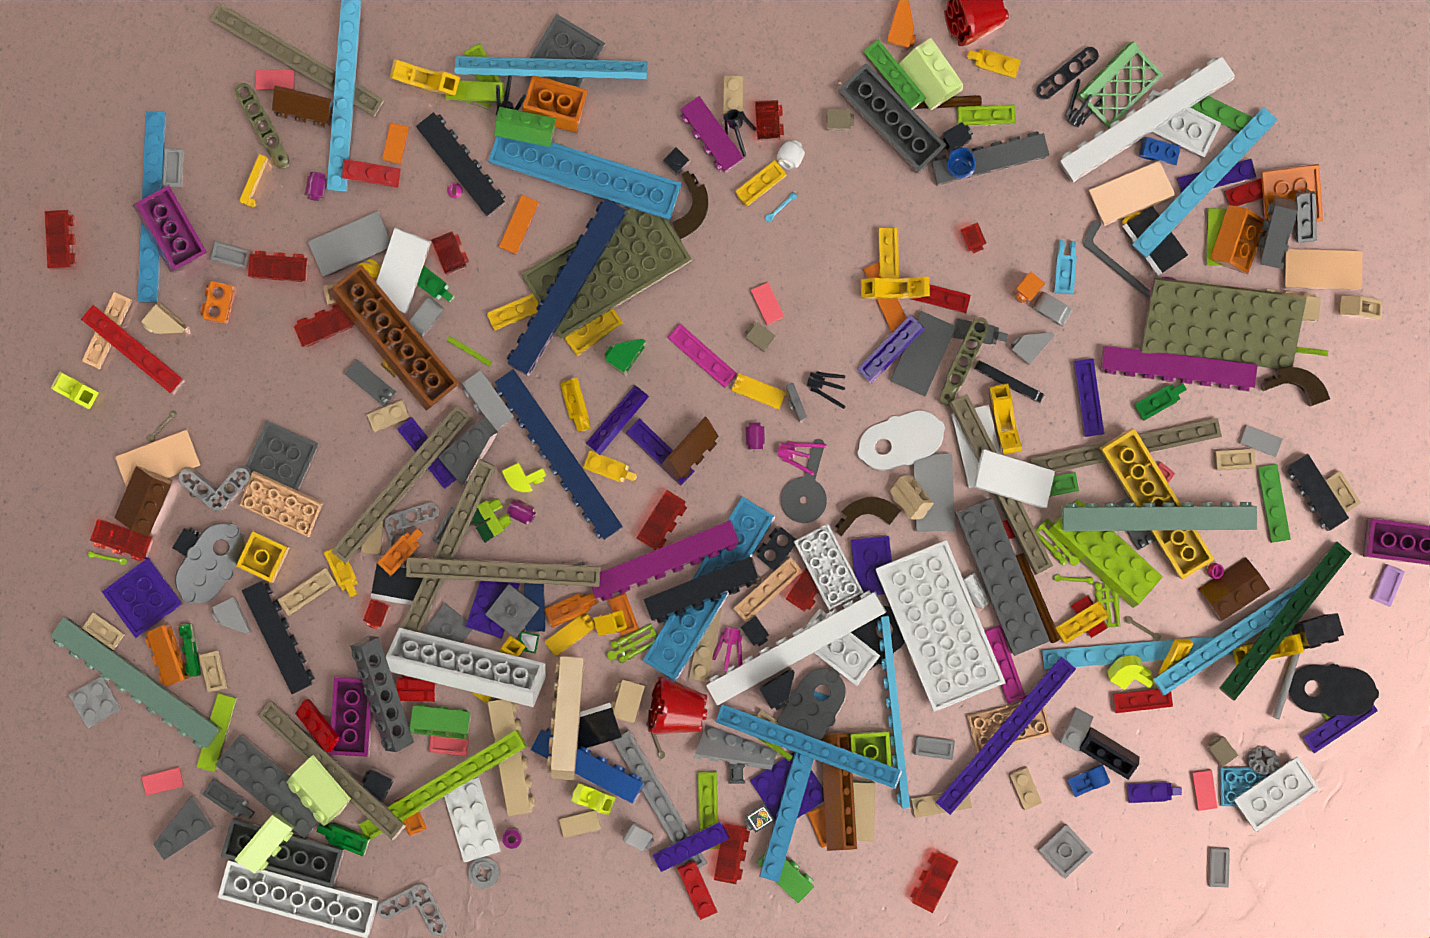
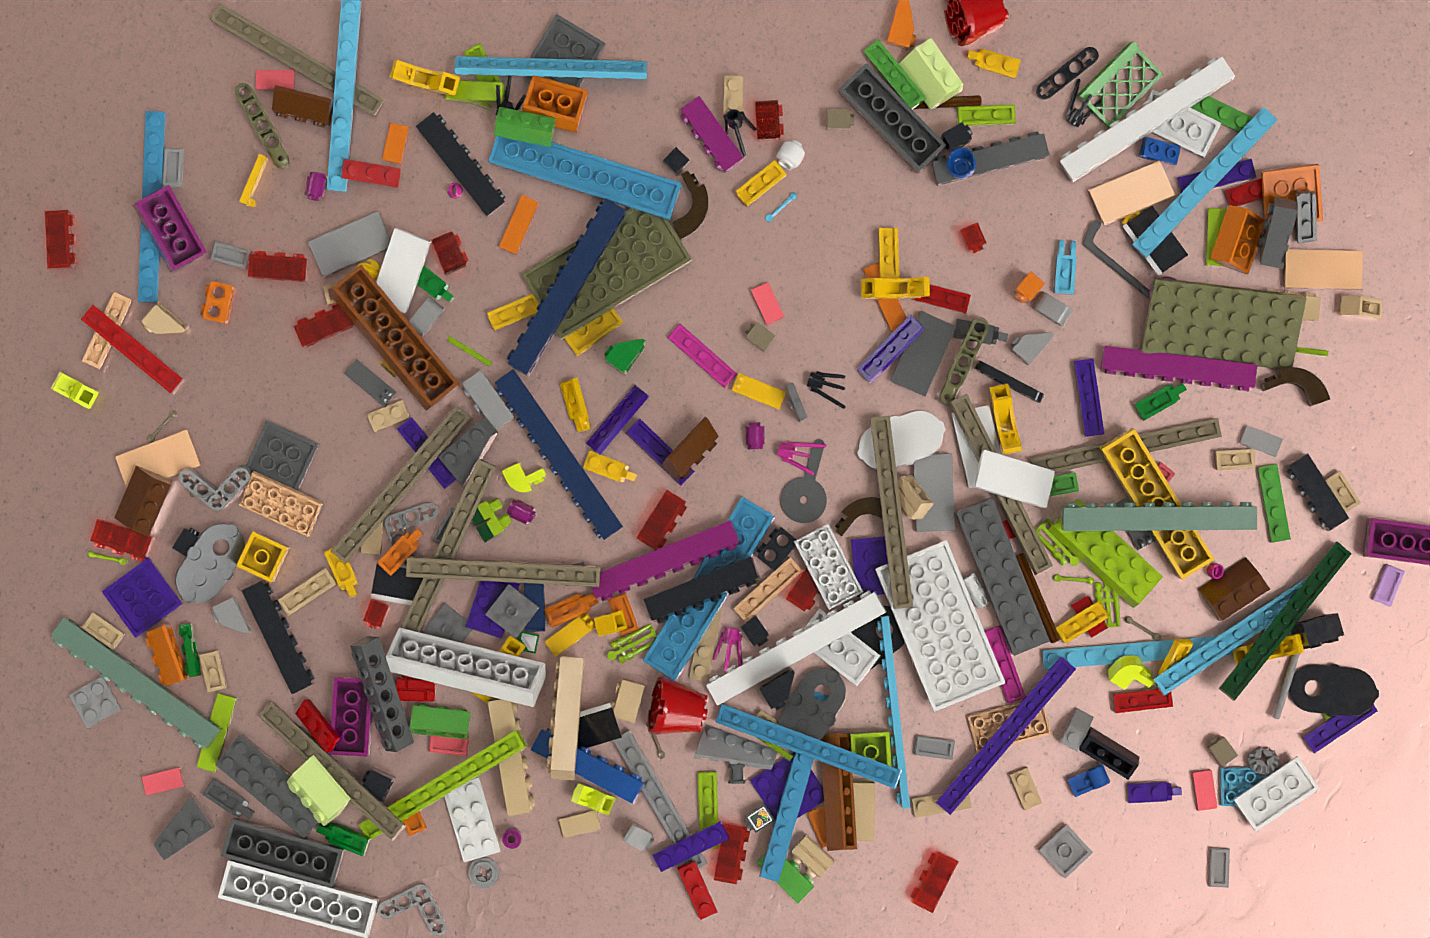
(265, 843): yellowish green slope -> none
(812, 856): none -> tan brick
(891, 512): none -> dark tan plate

